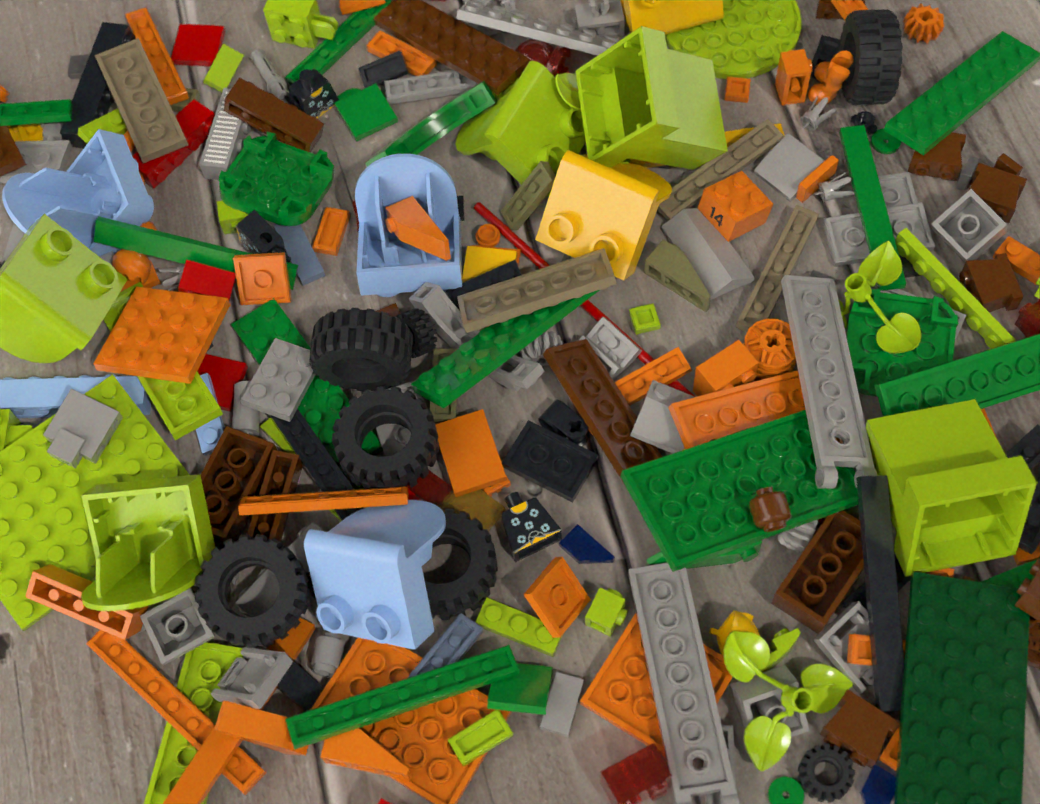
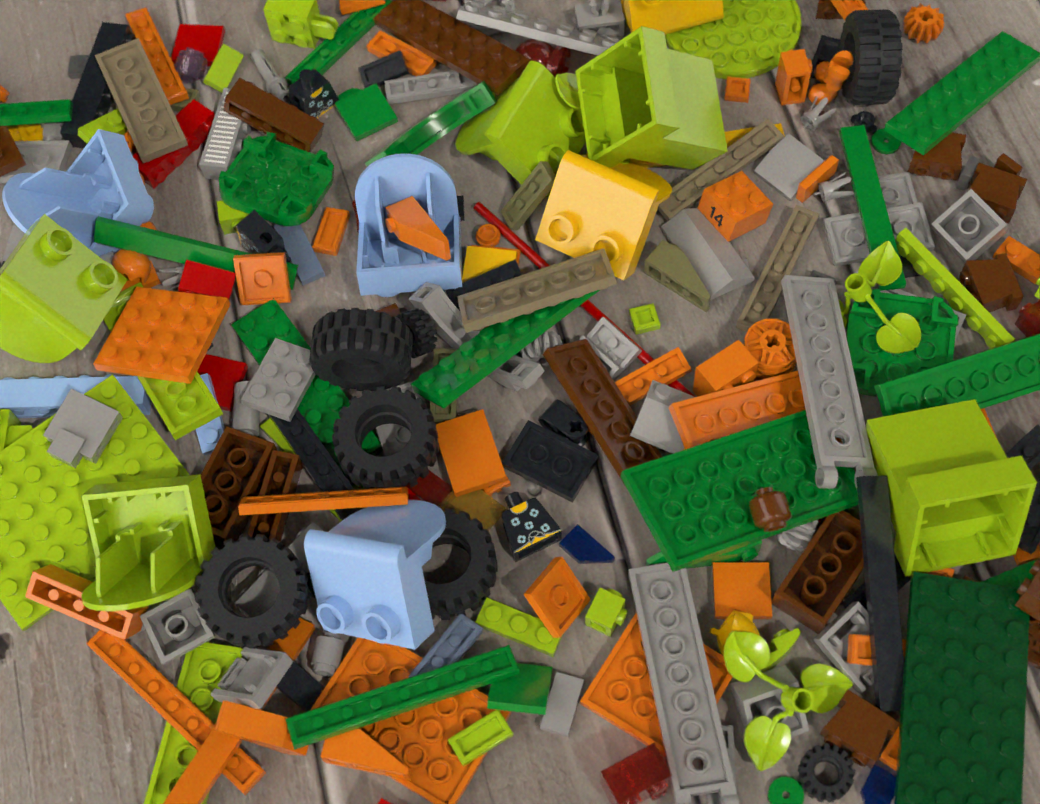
(191, 65): none -> head
(742, 588): none -> orange tile

